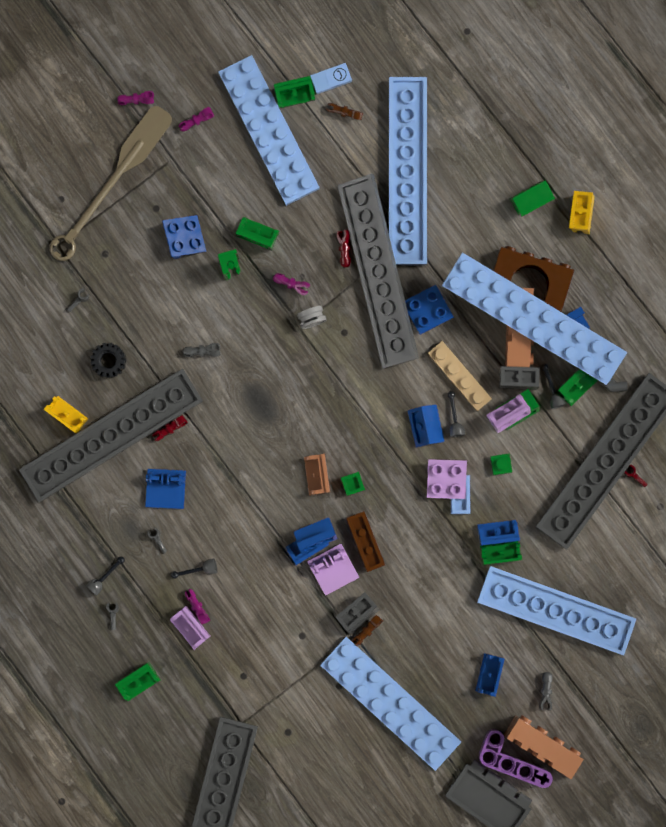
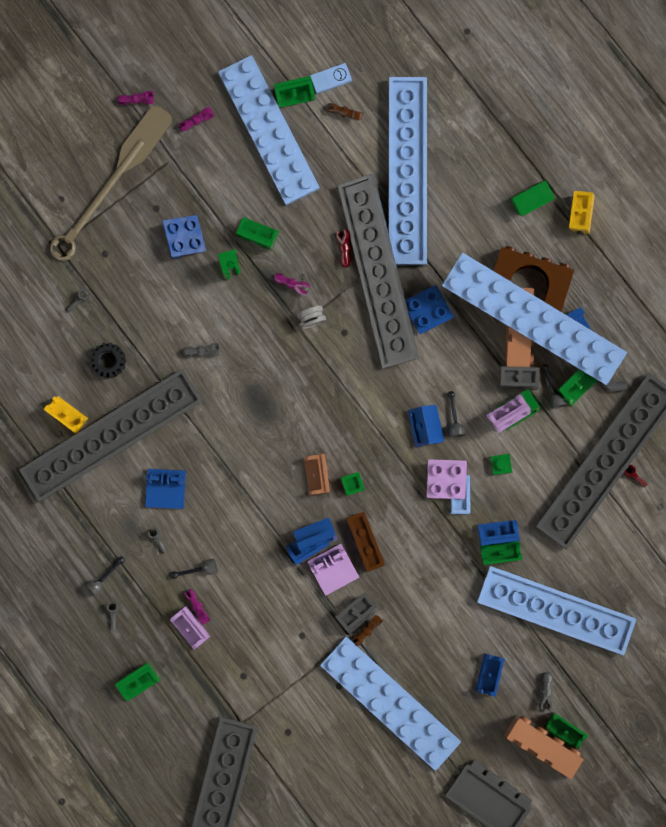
(176, 424): dark red piece -> none
(459, 376): tan plate -> none
(516, 763): medium lavender beam -> none
(565, 731): none -> green hinge

